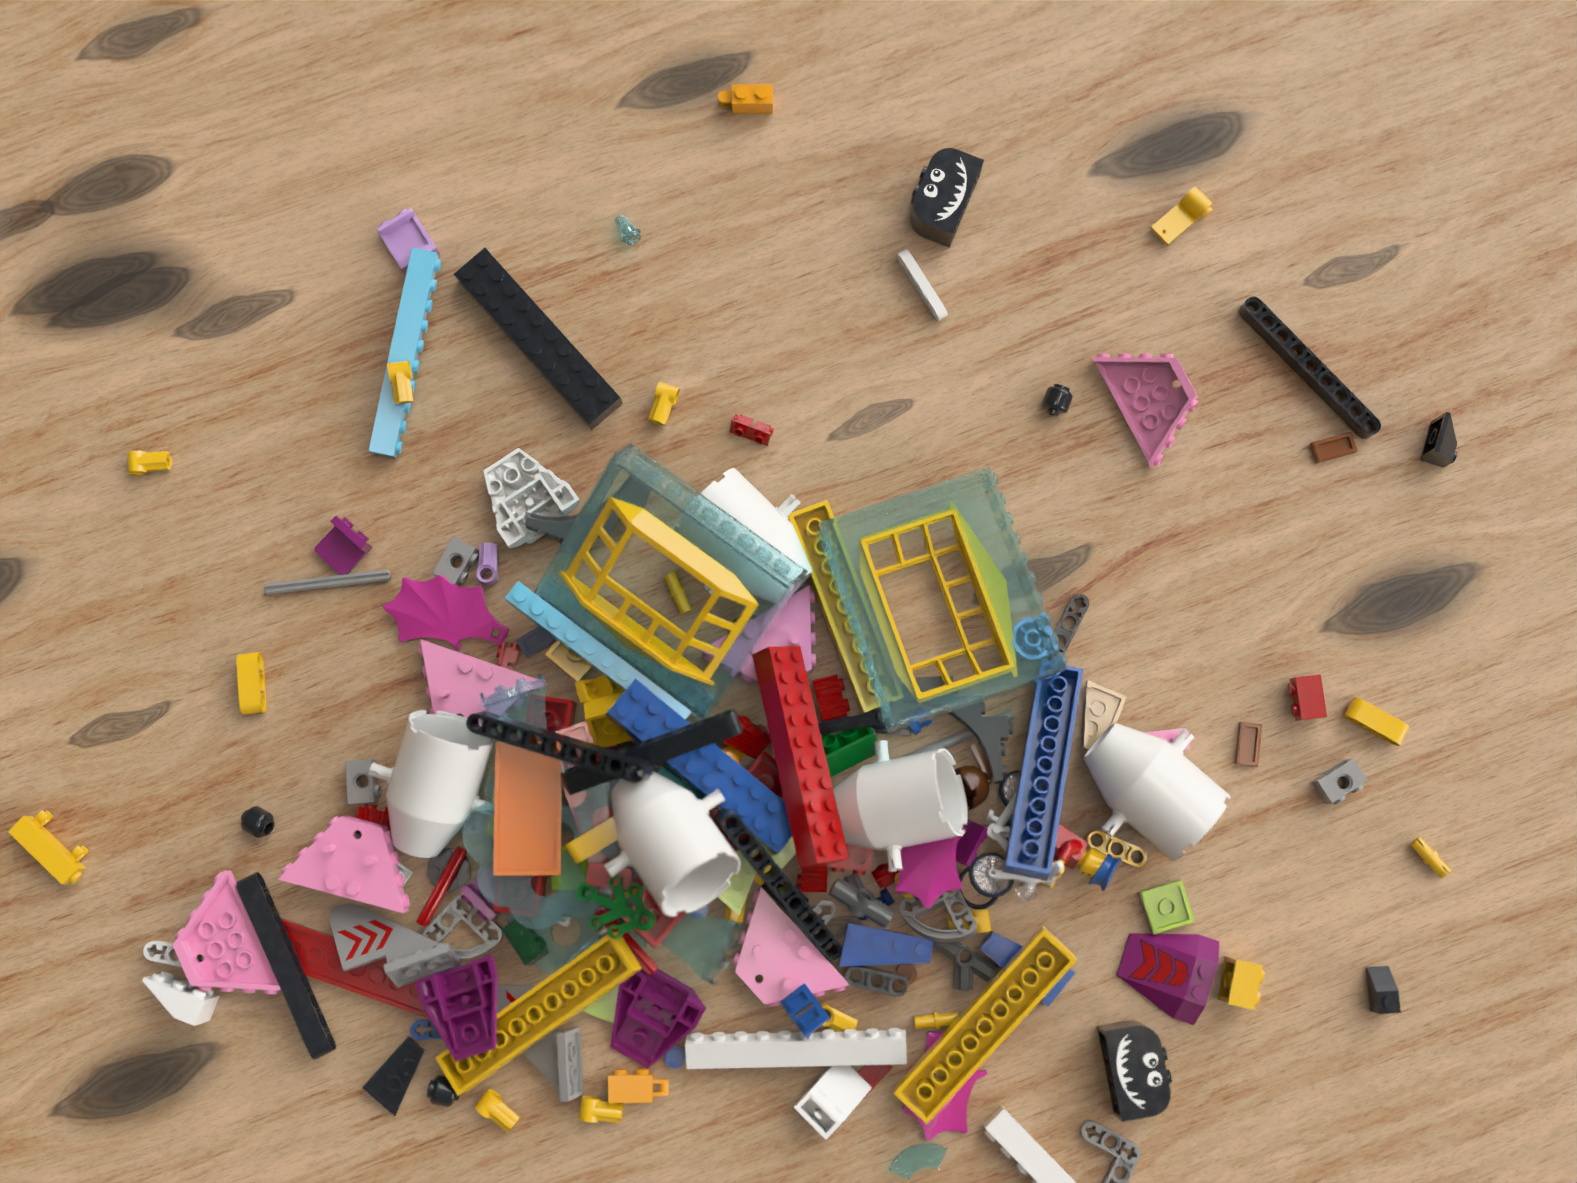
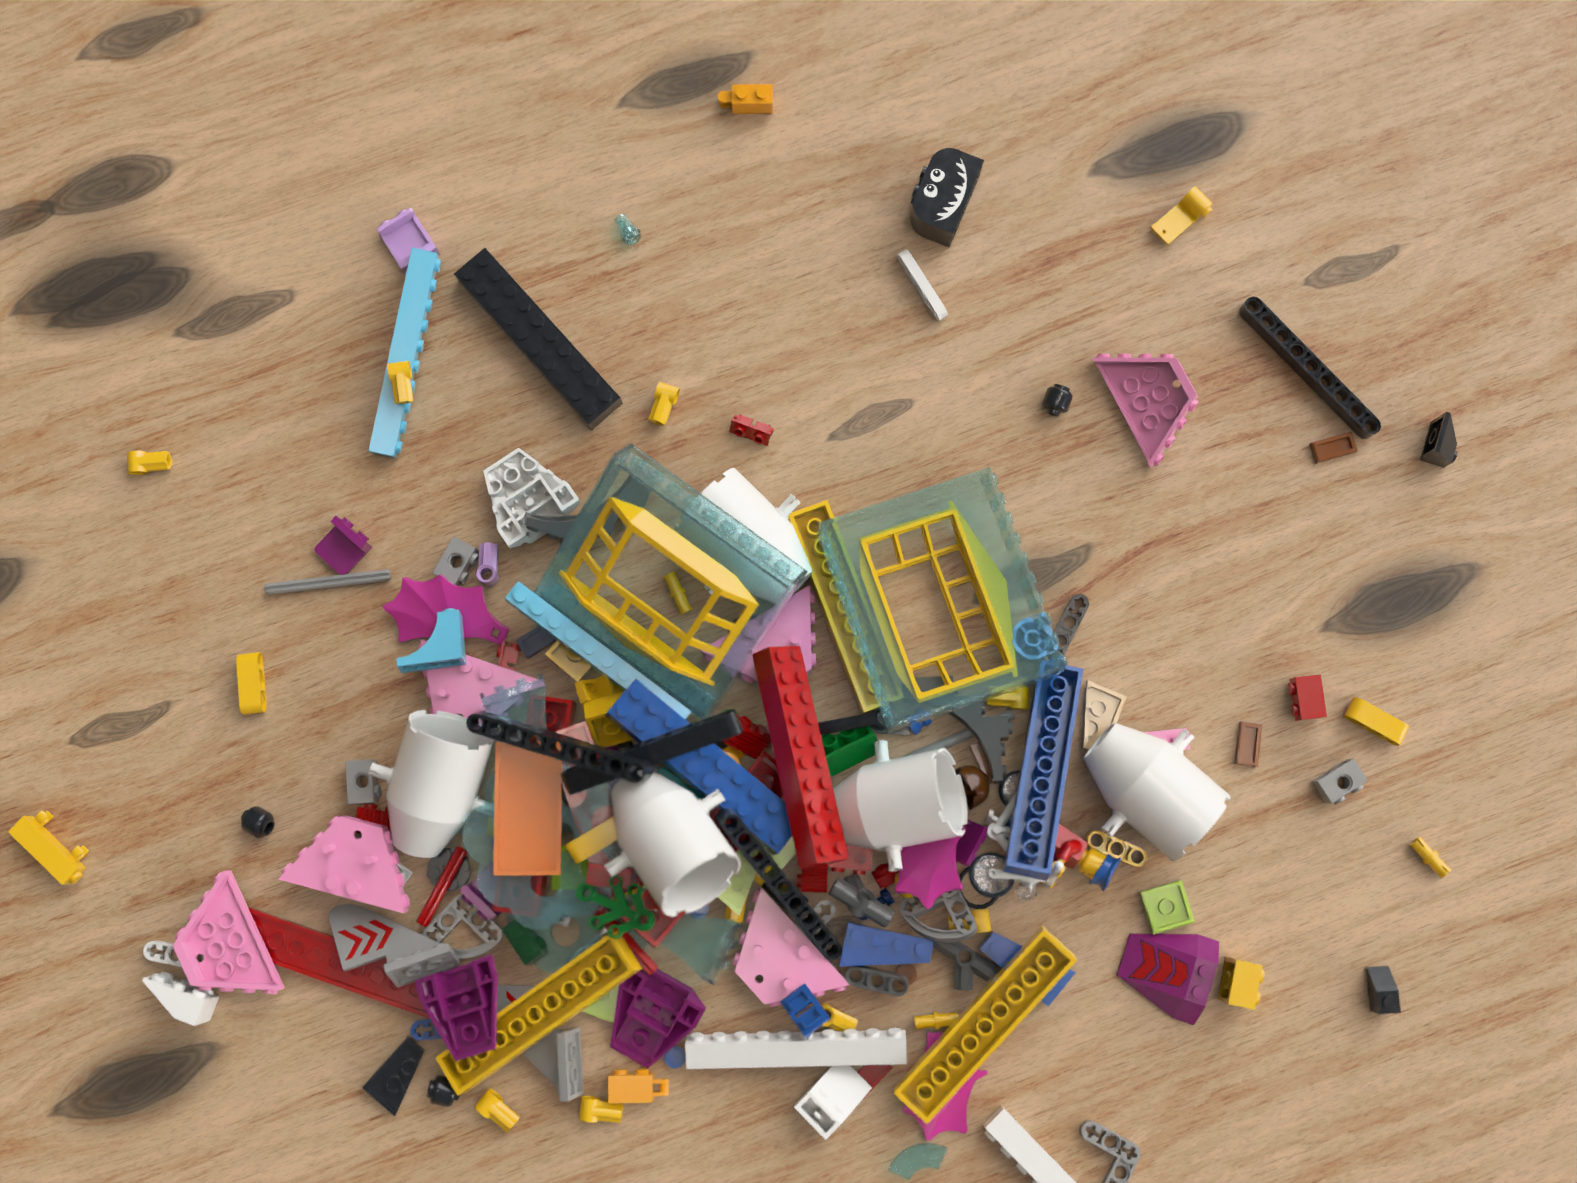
(286, 965): black beam -> none
(442, 649): none -> medium azure arch
(830, 697): red brick -> none
(1015, 699): none -> yellow piece
(1135, 1070): black brick -> none

